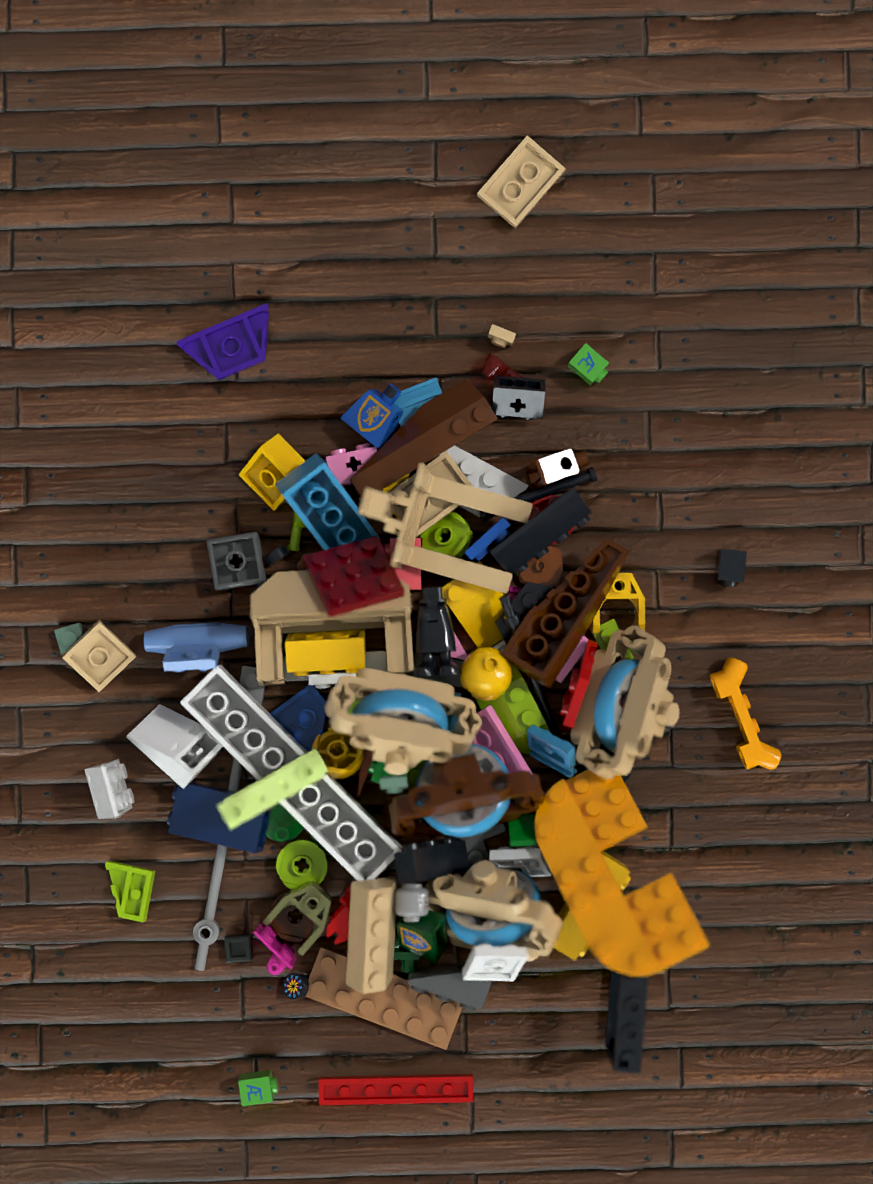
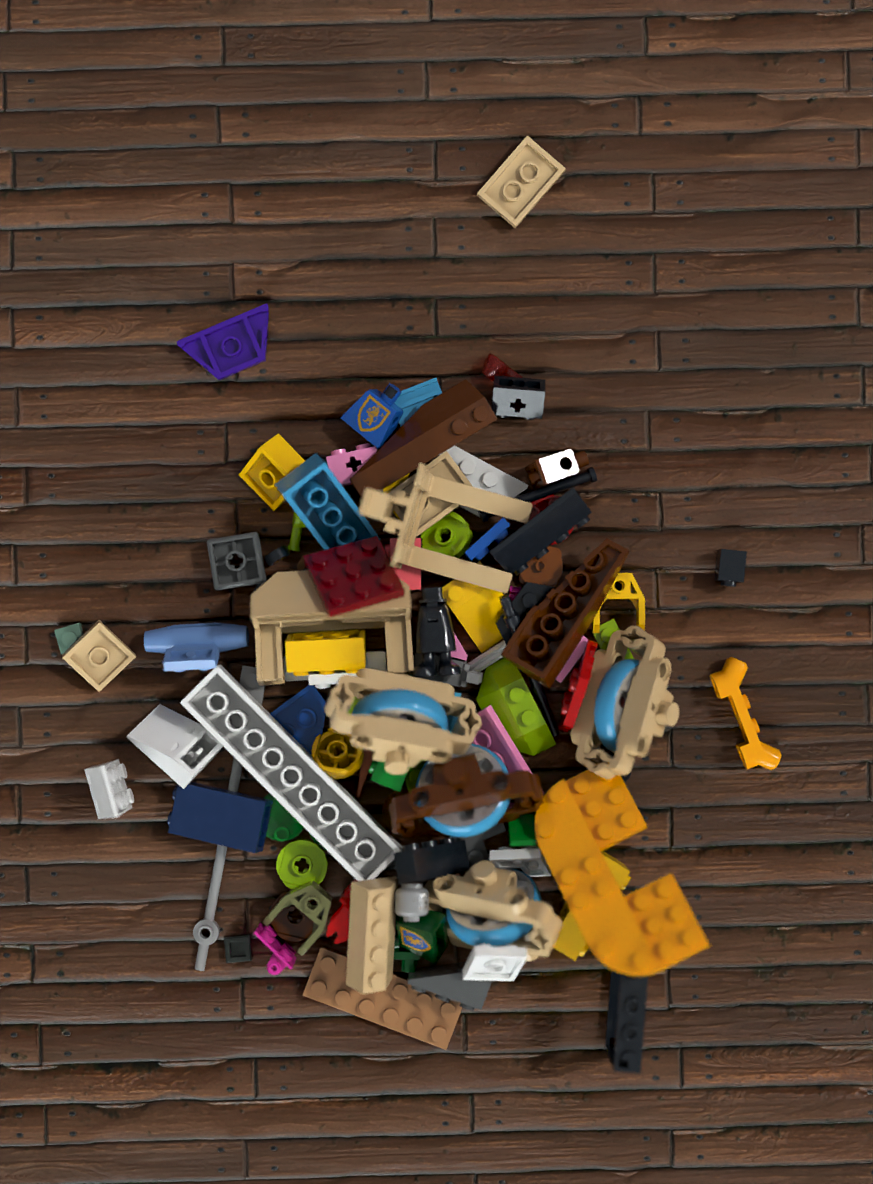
(131, 889): lime wing -> none
(257, 1087): bright green brick -> none
(273, 788): yellowish green fence -> none
(295, 986): tile -> none
(393, 783): sand green plate -> none
(396, 1089): red plate -> none
(486, 673): yellow cylinder -> none
(501, 336): tan plate -> none
(551, 751): dark azure plate -> none
(589, 365): bright green brick -> none

